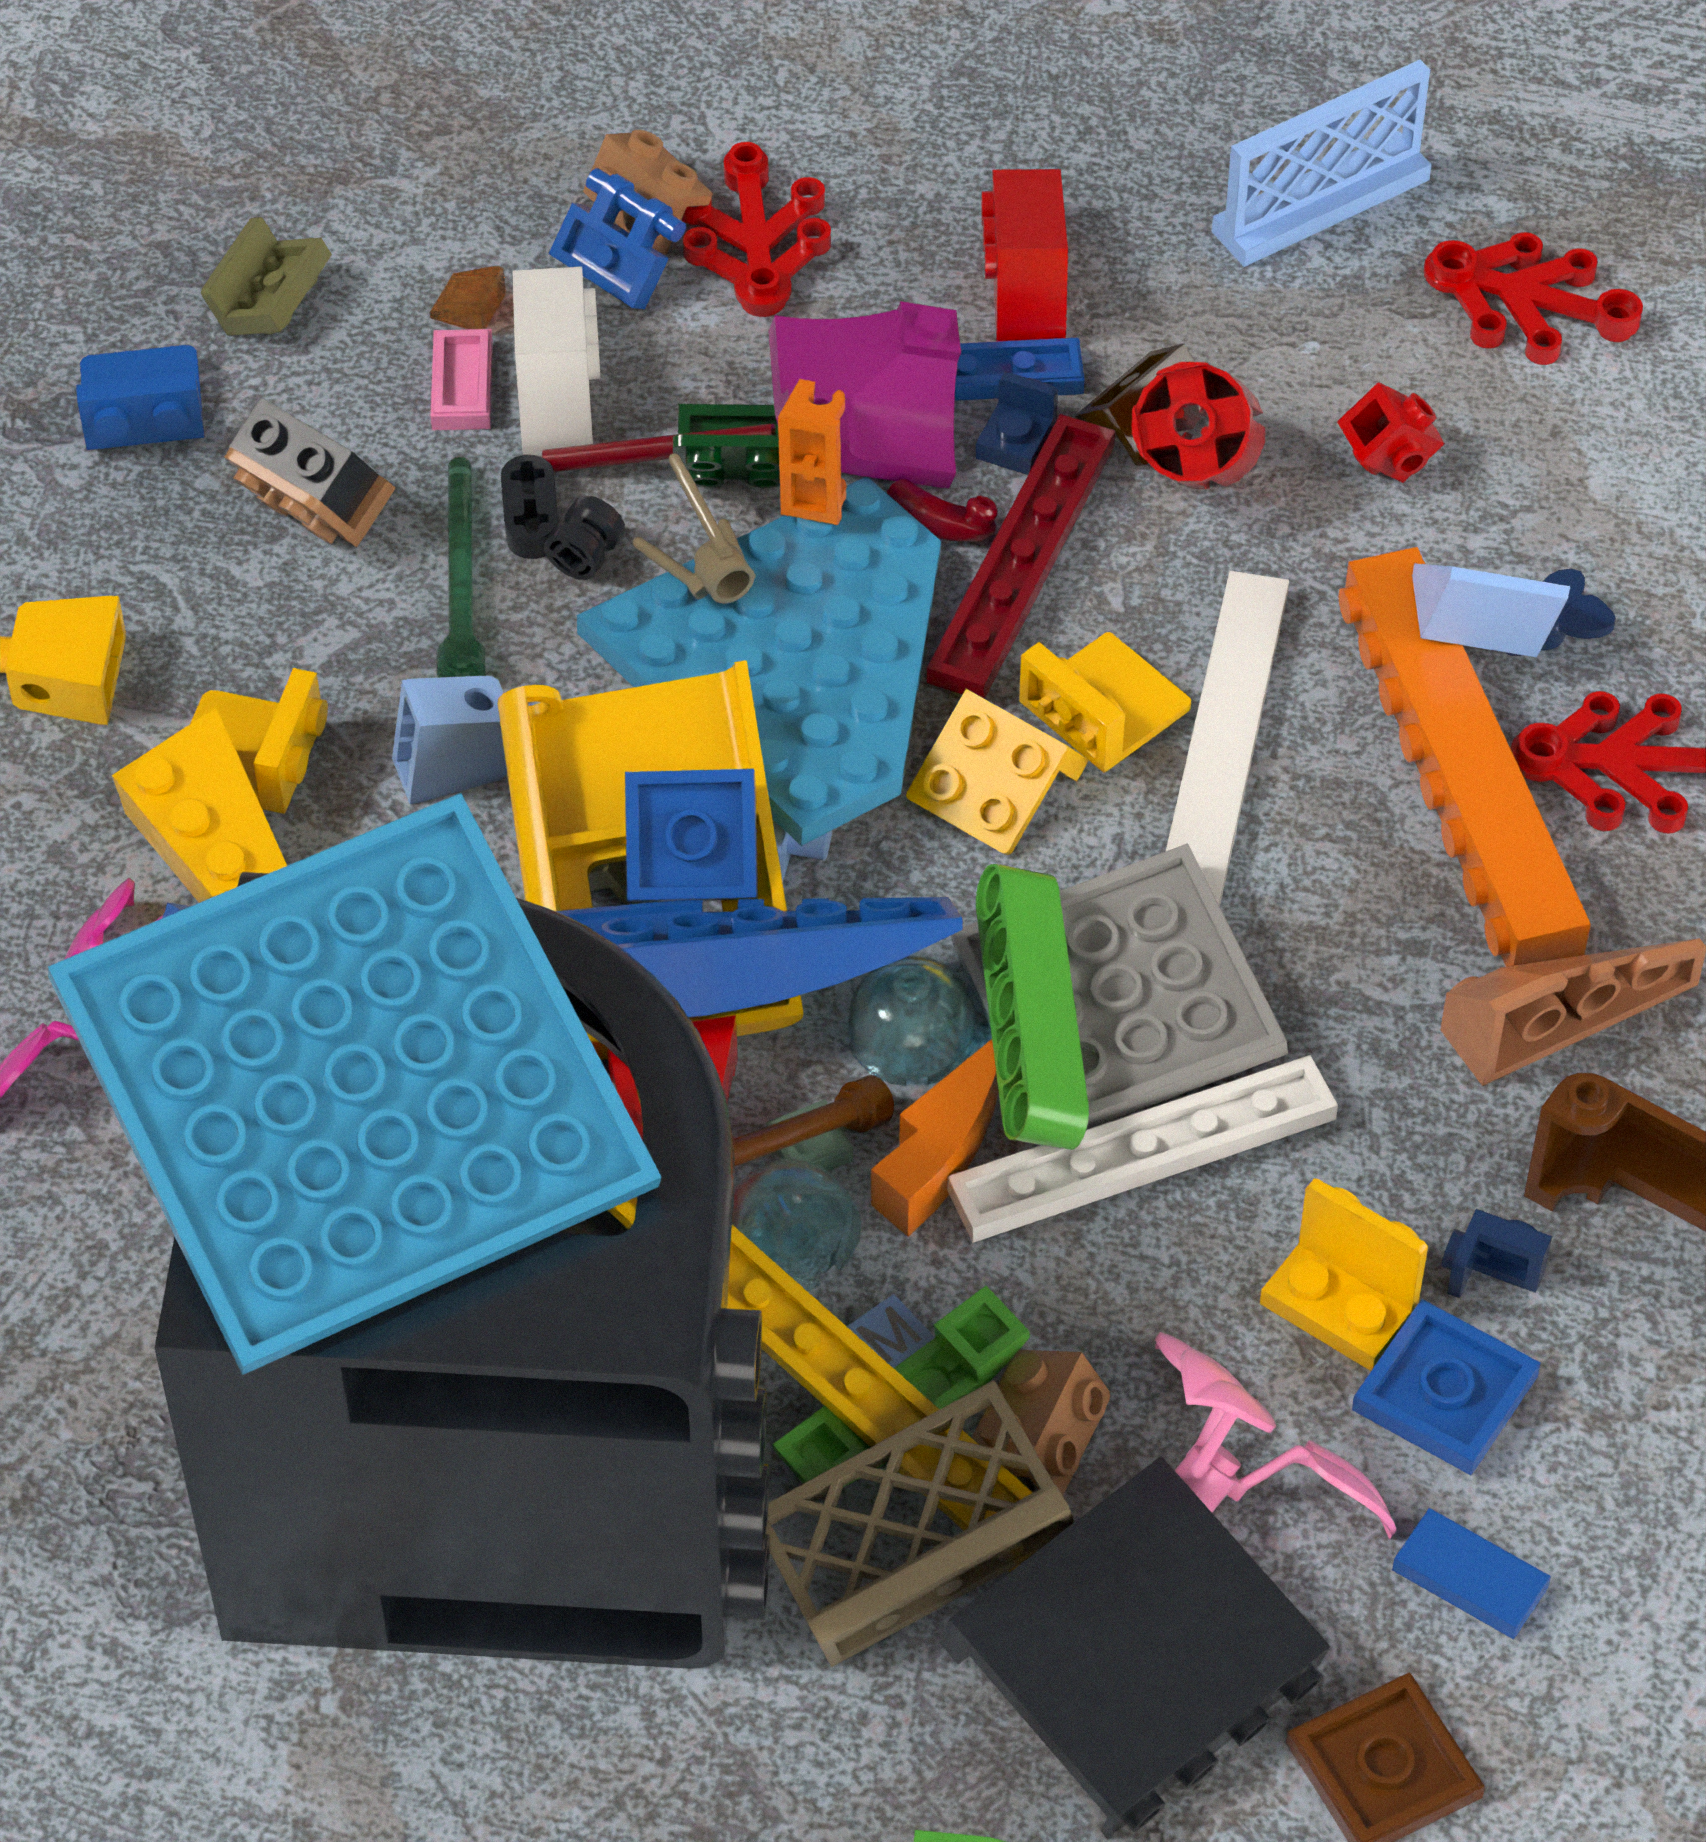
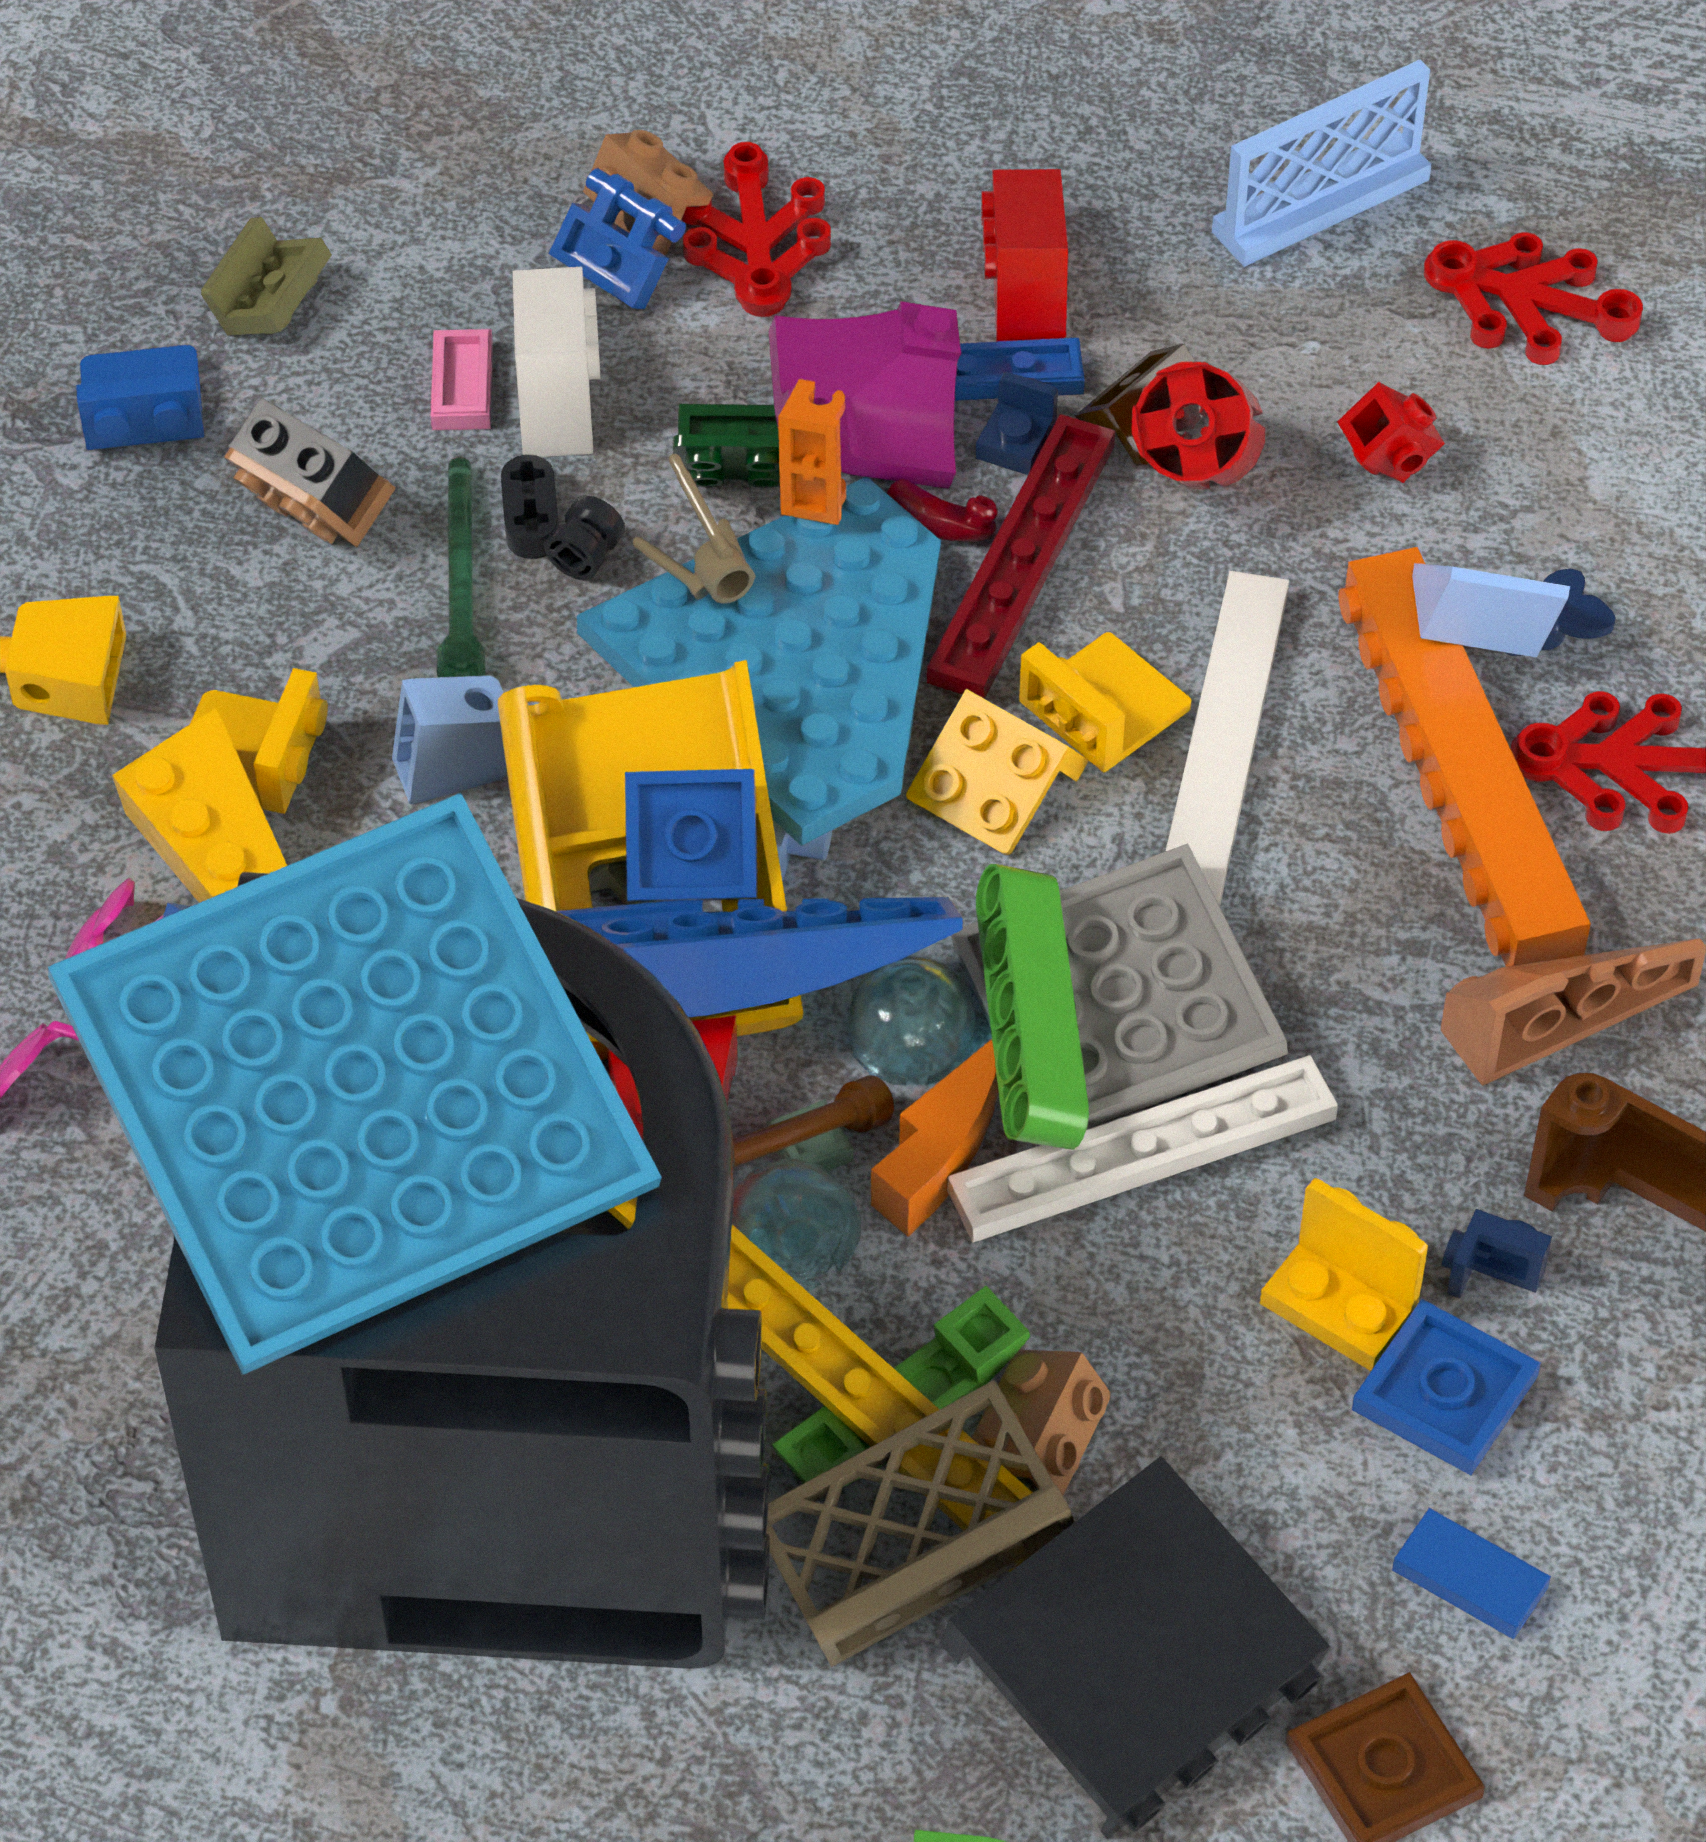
(471, 298): clear orange slope -> none
(632, 450): dark red bar -> none
(891, 1331): medium blue tile -> none
(1212, 1468): bright pink plant -> none

